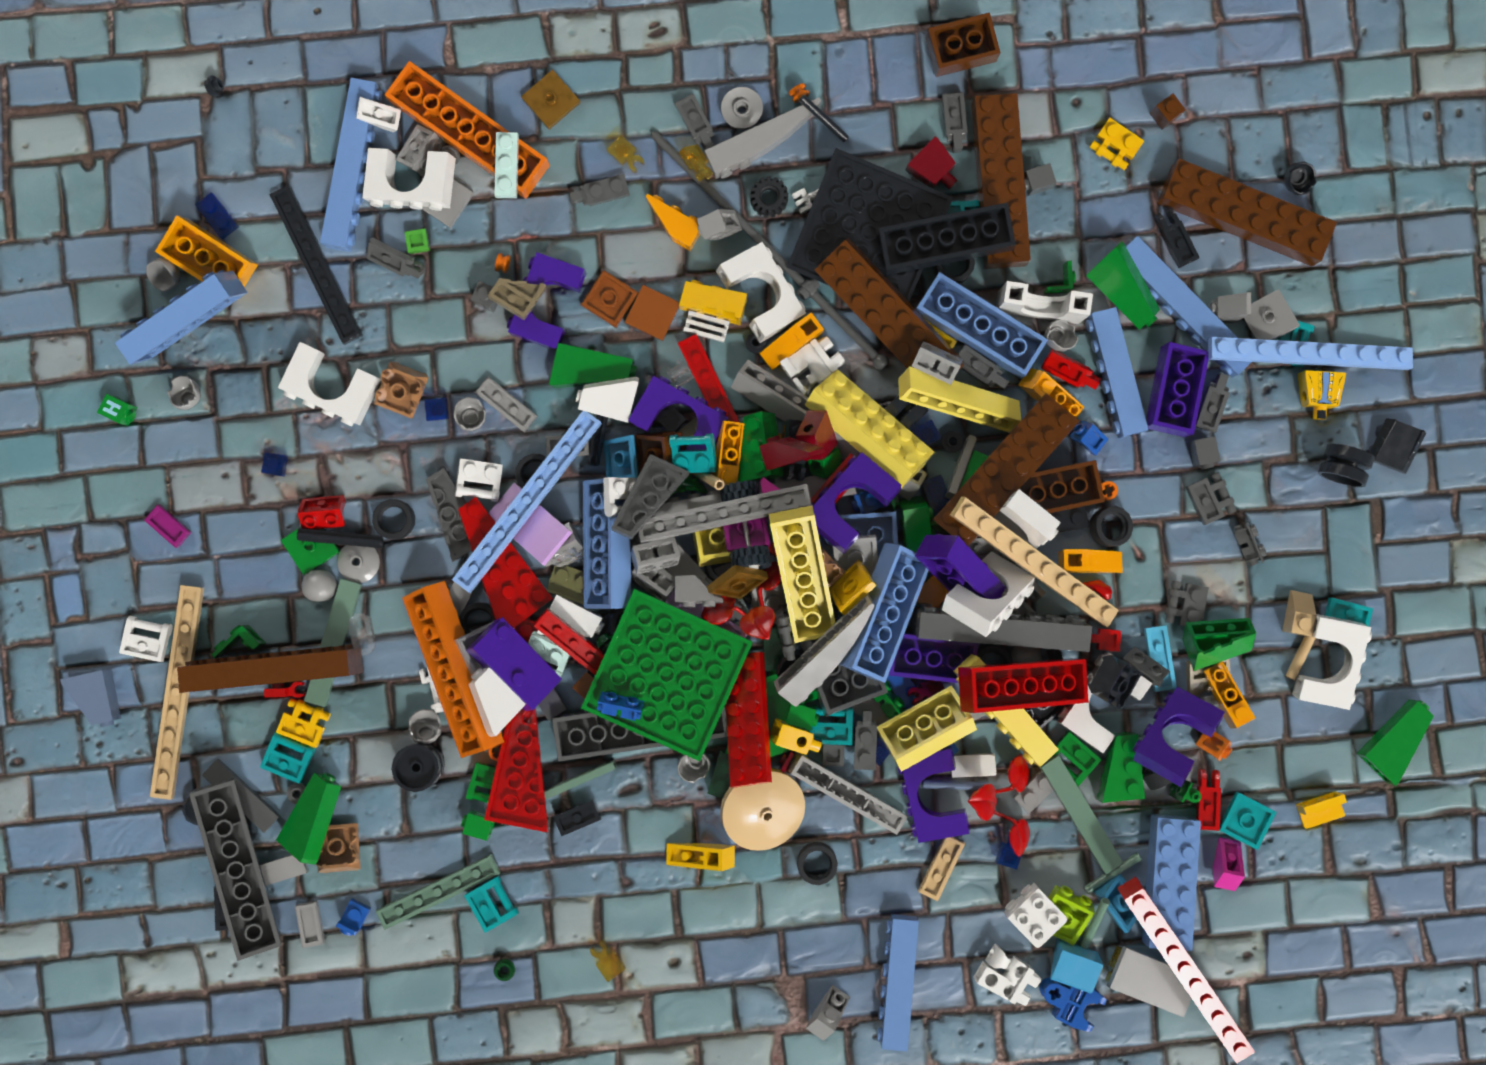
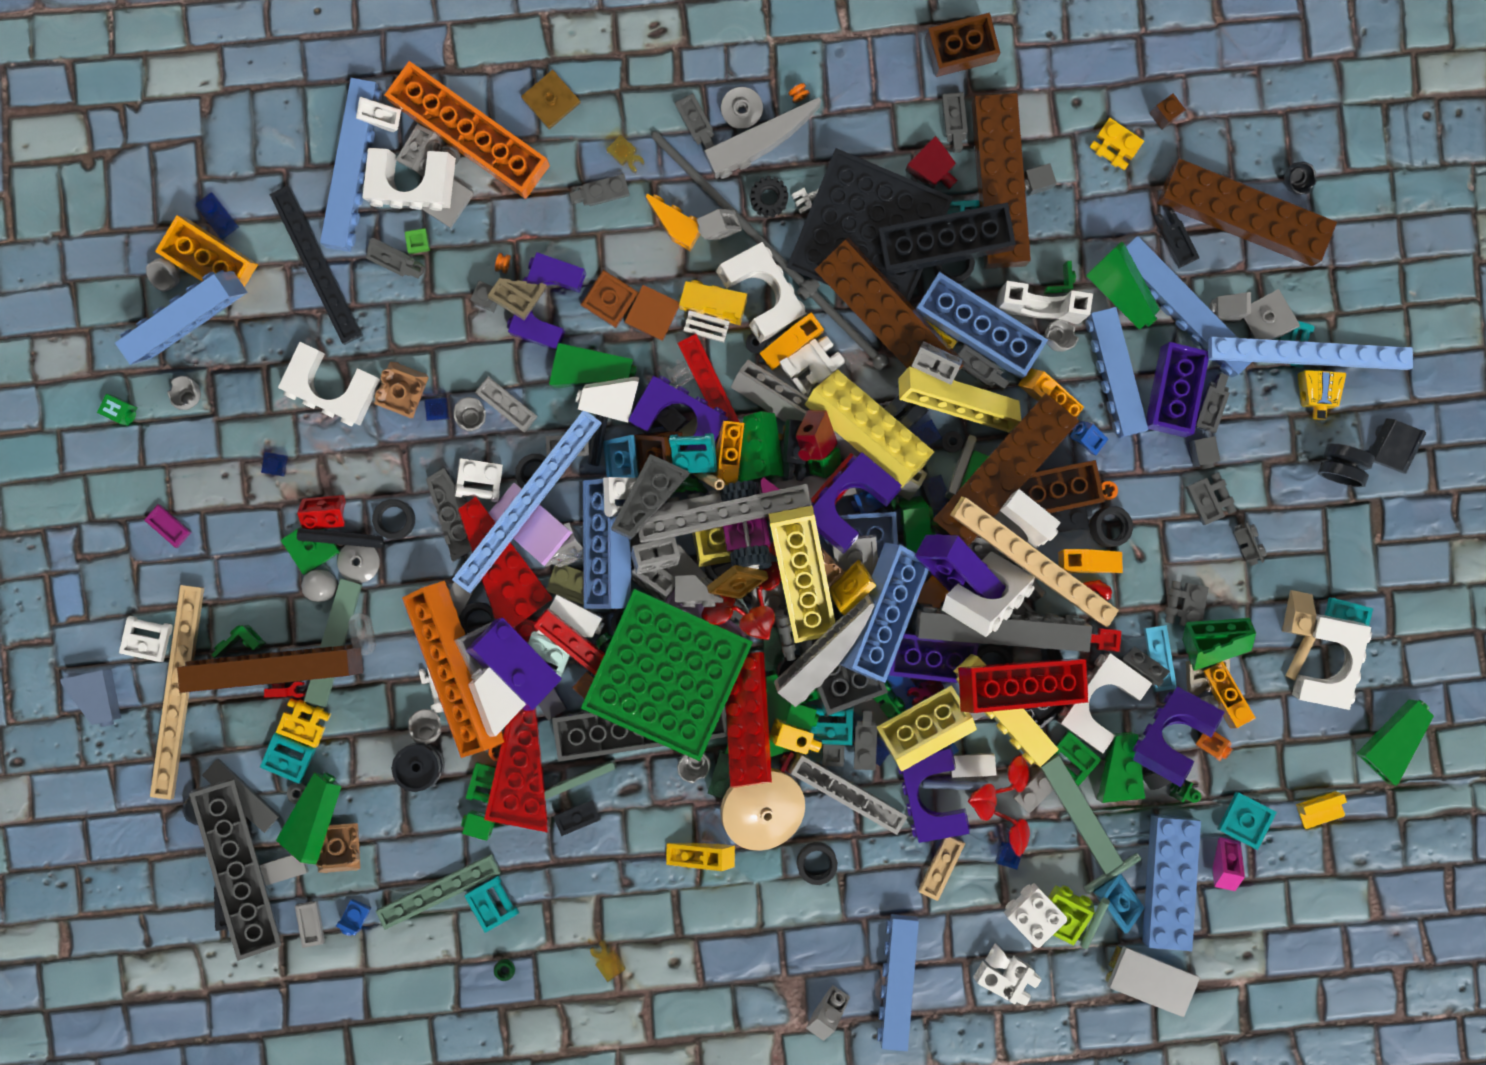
(214, 86): black plate -> none
(506, 165): light aqua plate -> none
(611, 702): blue hinge -> none
(696, 160): clear yellow plate -> none
(786, 451): dark red slope -> none
(820, 115): black bar -> none
(1069, 370): red hinge -> none
(1070, 1003): blue piece -> none
(1076, 966): dark azure slope -> none
(1114, 681): black slope -> none
(1185, 969): brick -> none
(1209, 806): red hinge -> none

